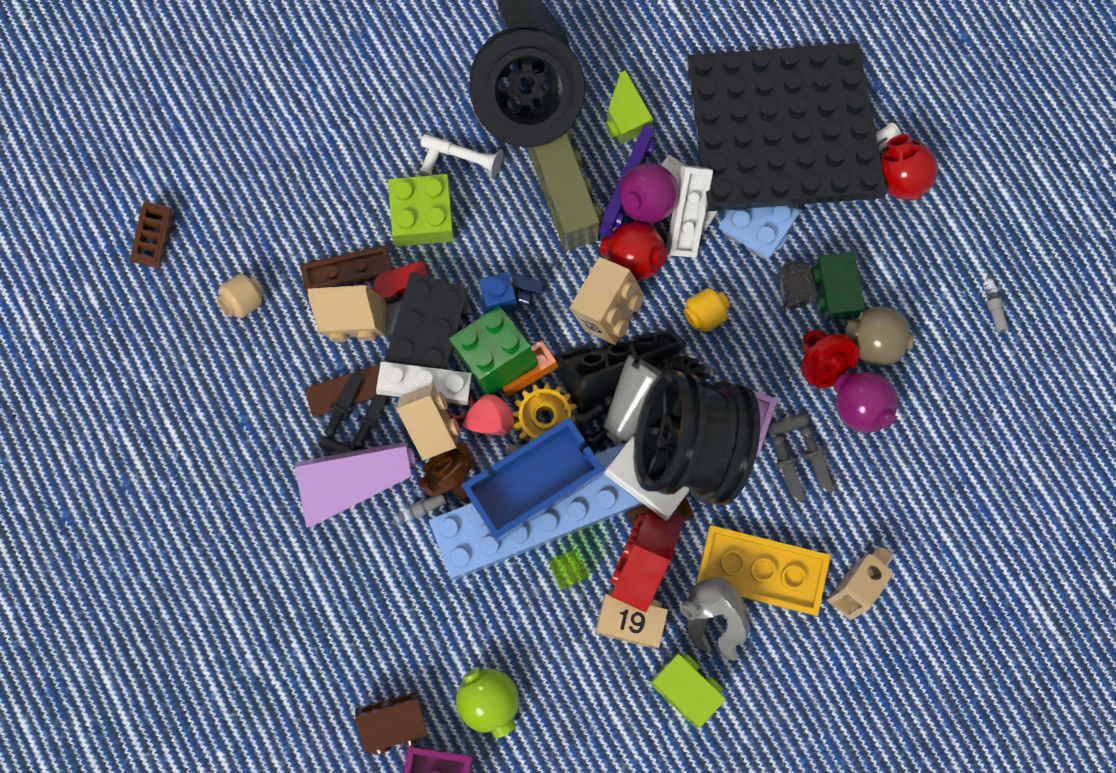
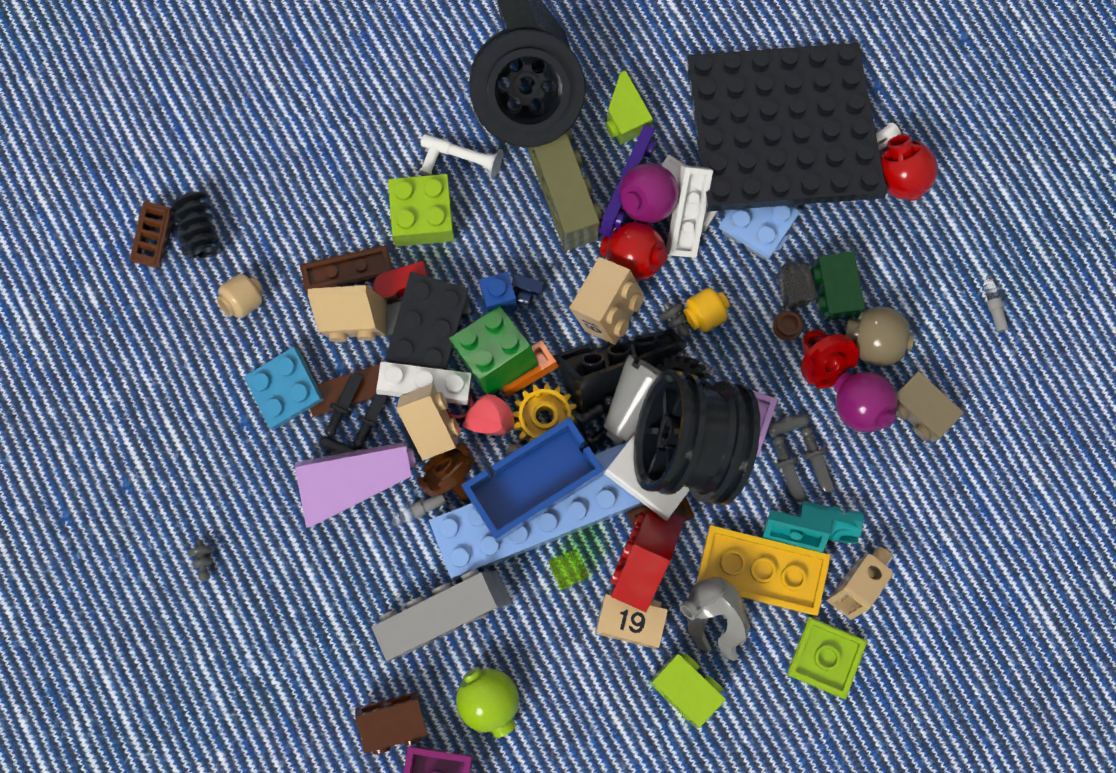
(193, 227): none -> black piece
(202, 562): none -> dark grey hair
(283, 388): none -> dark azure plate
(441, 613): none -> light grey wedge
(676, 320): none -> dark grey hair
(787, 325): none -> reddish brown plate
(814, 526): none -> teal plate
(826, 658): none -> lime tile
(926, 408): none -> dark tan brick

